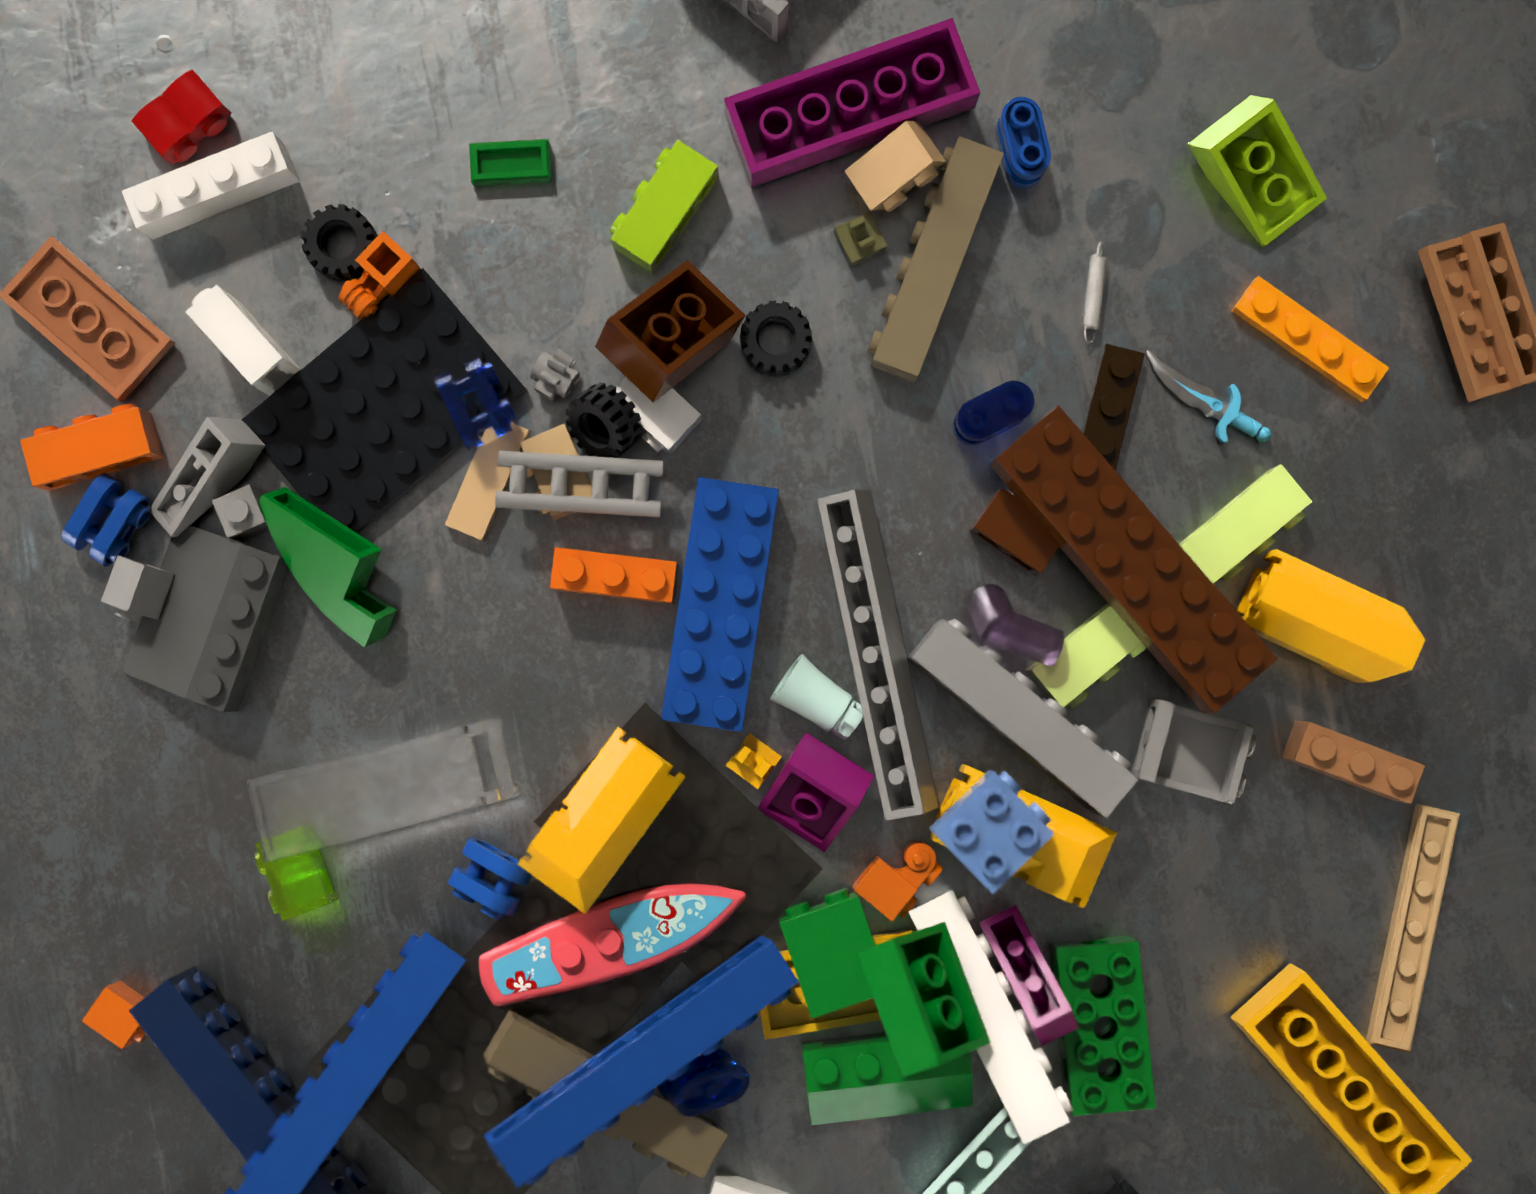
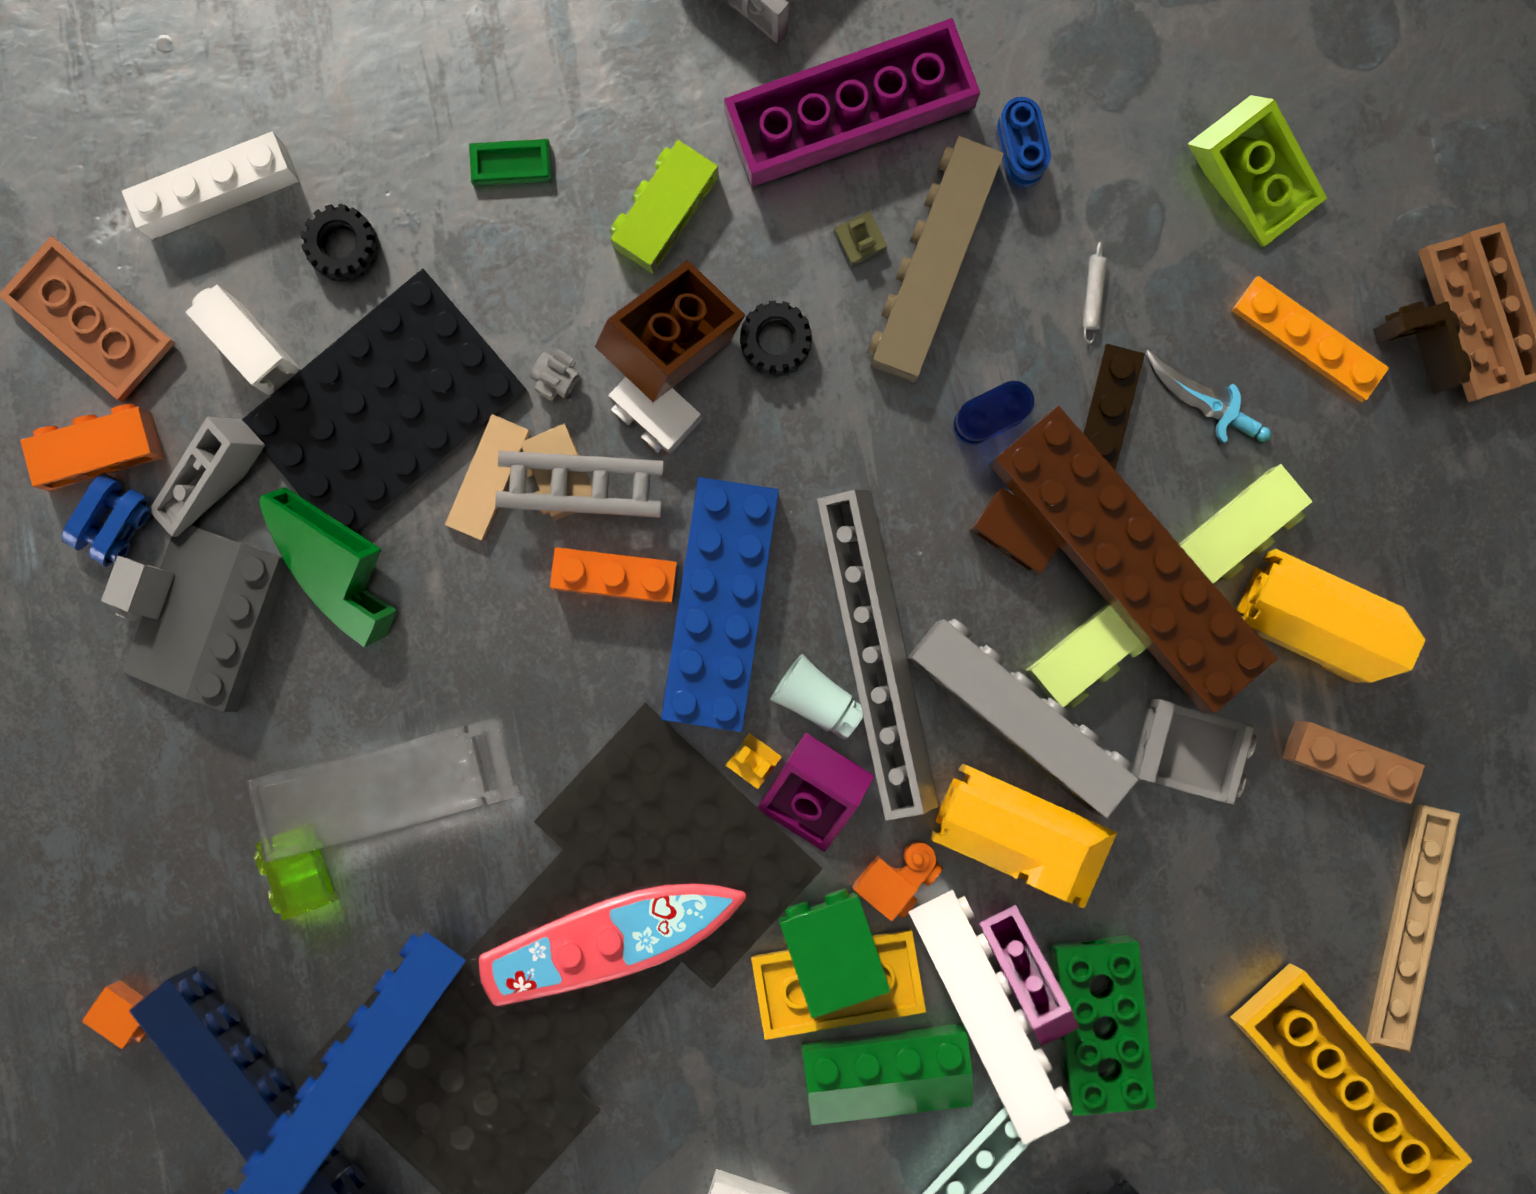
(182, 117): red brick -> none
(241, 513): light grey brick -> none
(385, 272): orange brick -> none
(473, 887): blue brick -> none
(497, 412): clear blue brick -> none
(603, 421): black tyre -> none
(604, 820): yellow brick -> none
(640, 1061): blue brick -> none
(656, 1127): dark tan brick -> none
(707, 1084): clear blue brick -> none
(895, 166): tan brick -> none
(923, 999): green brick -> none
(993, 829): medium blue brick -> none
(1011, 631): clear purple brick -> none
(1437, 338): none -> dark brown bracket

